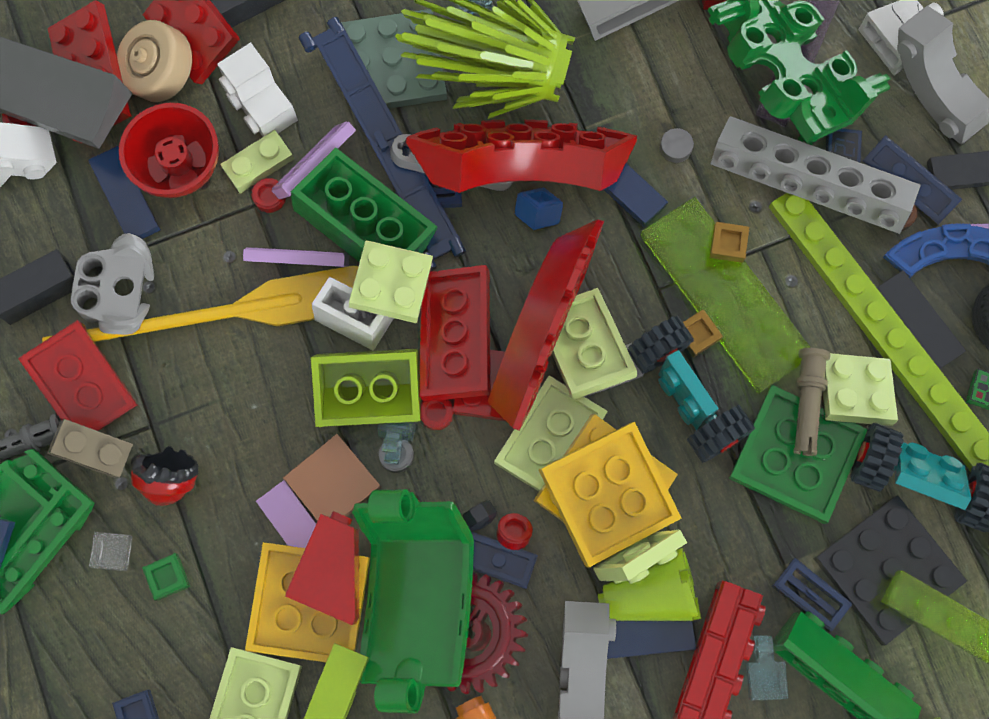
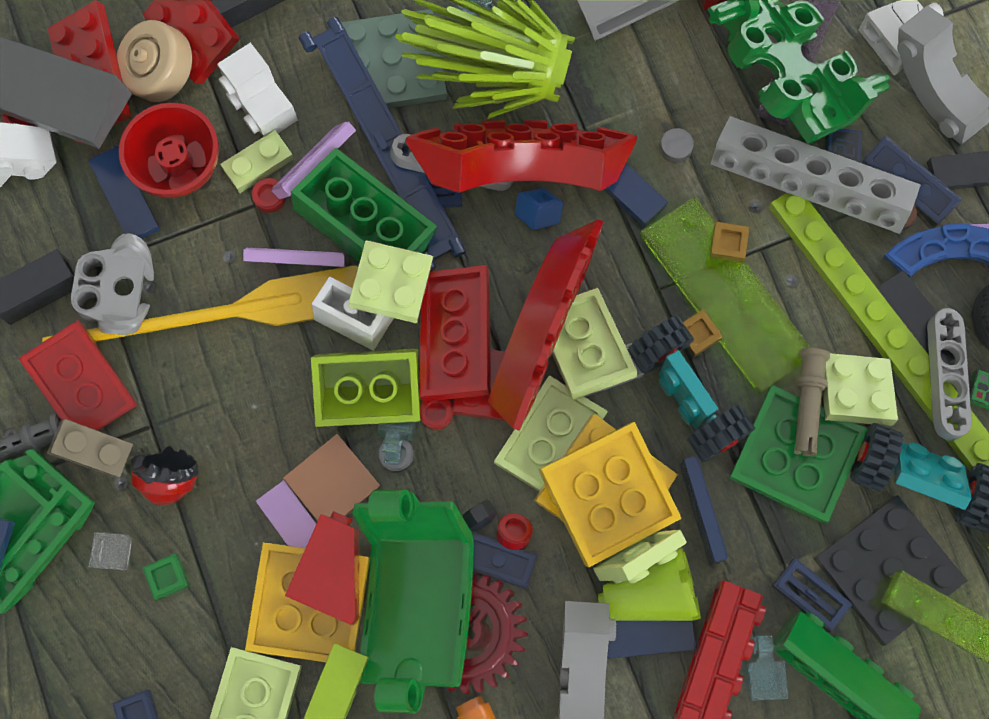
(703, 510): none -> dark blue tile
(955, 374): none -> light grey beam

